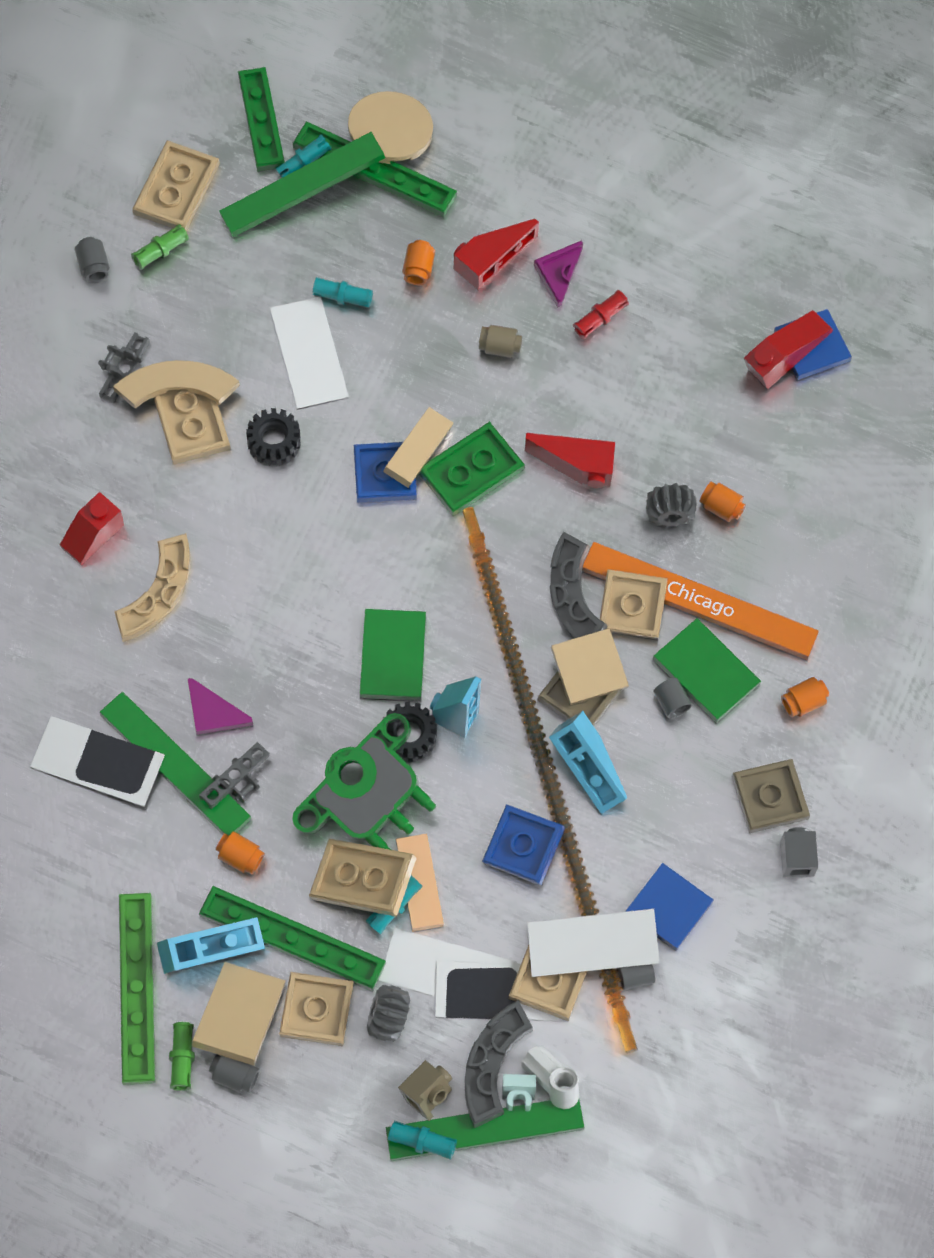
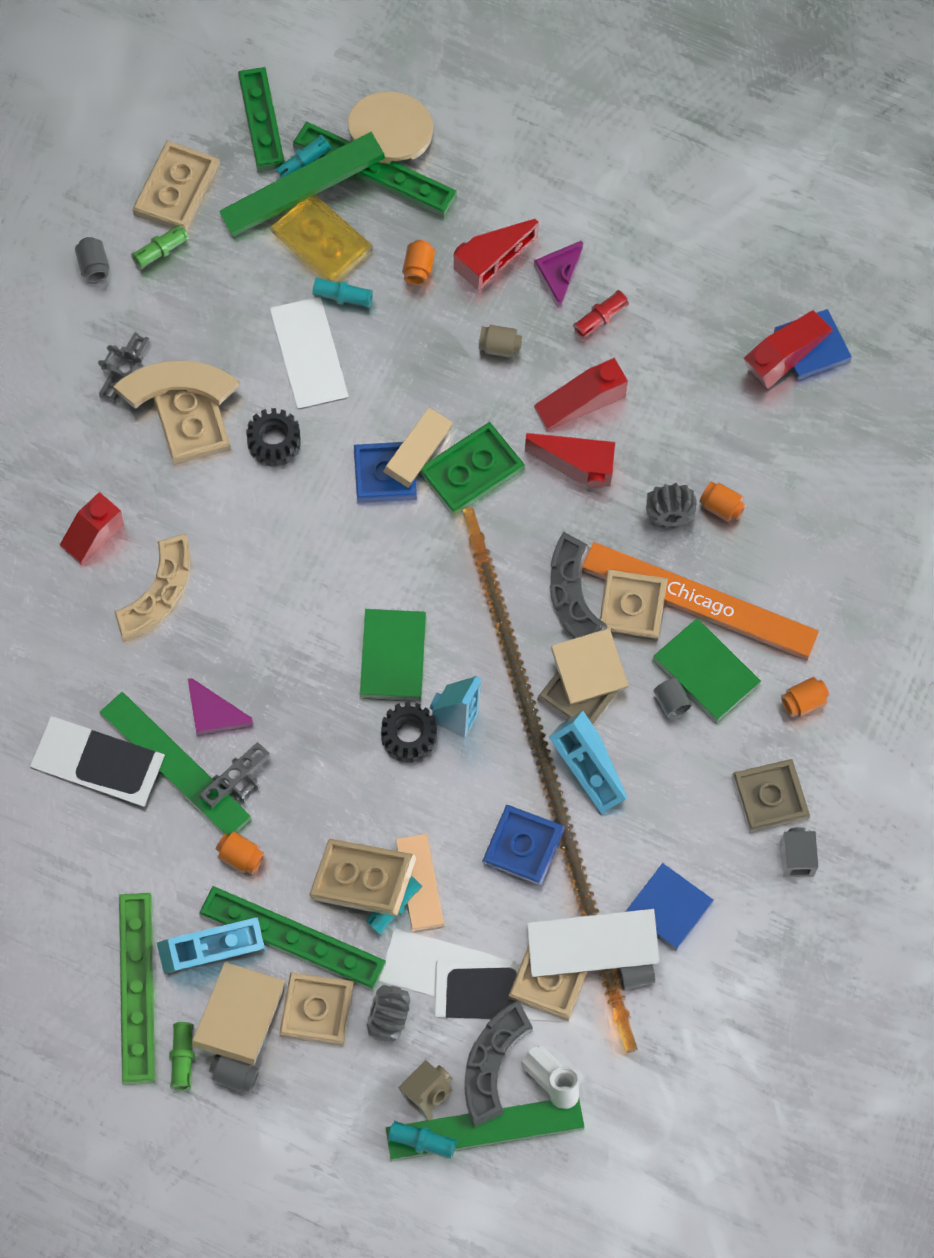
(322, 238): none -> clear yellow tile
(378, 796): piece -> none
(518, 1088): light aqua tile -> none
(583, 395): none -> red slope

